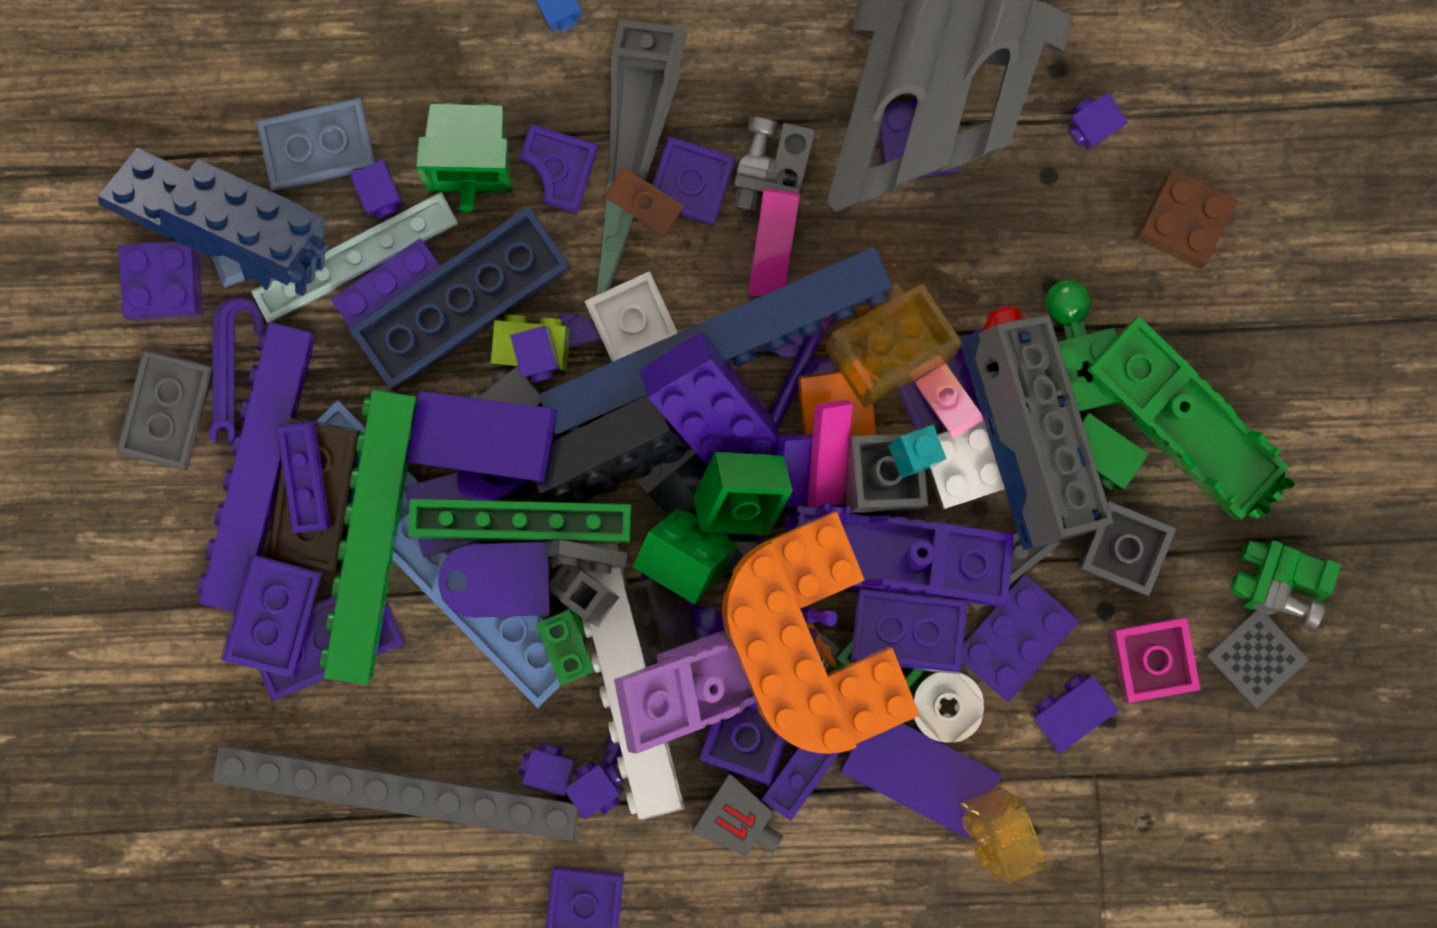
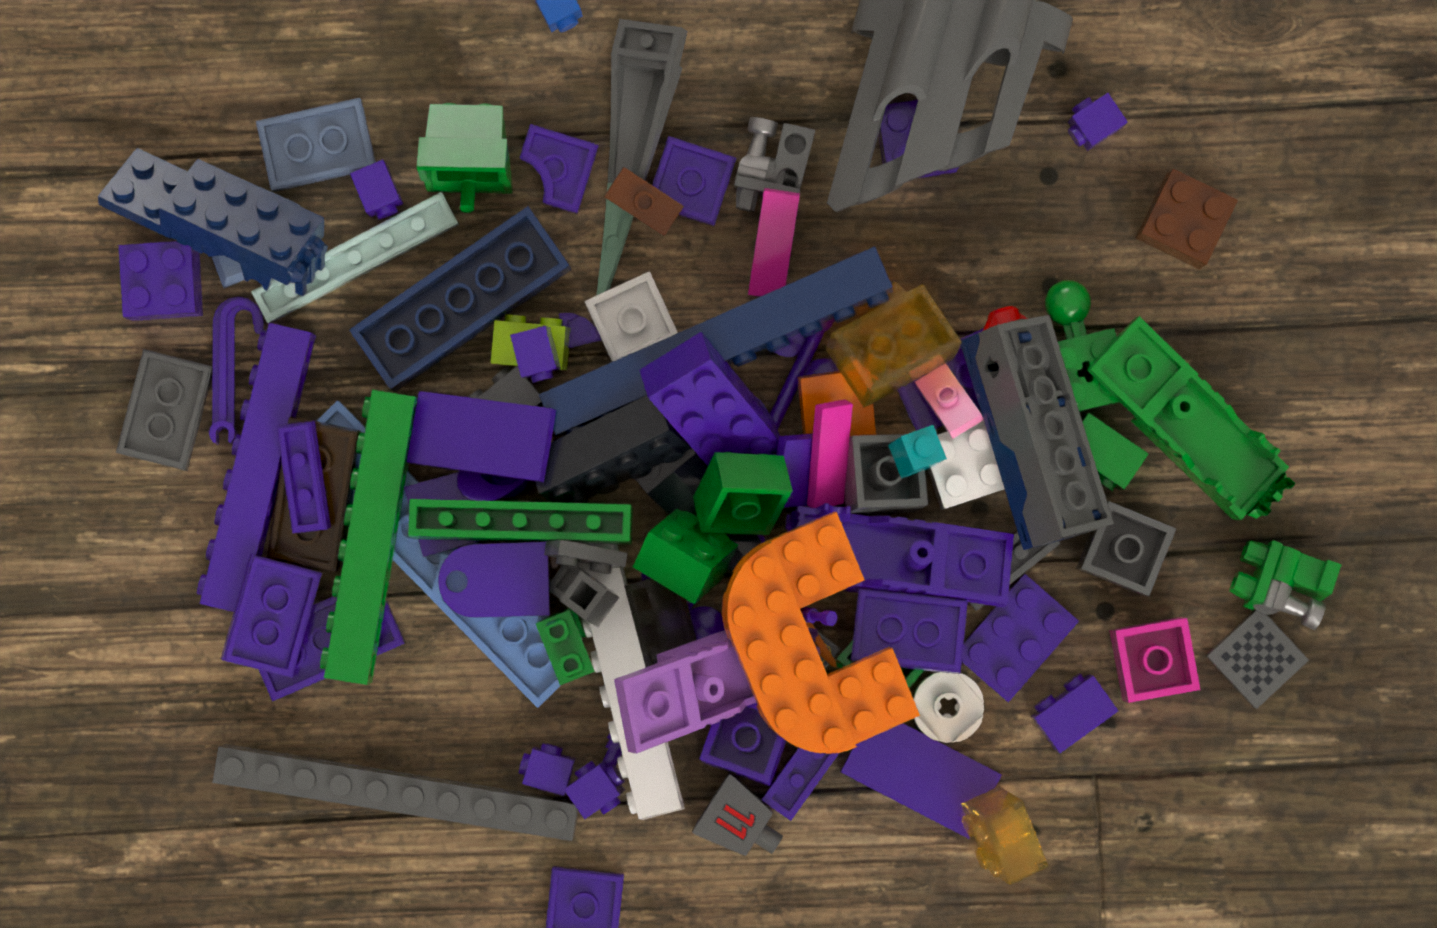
(385, 282): dark purple brick -> none

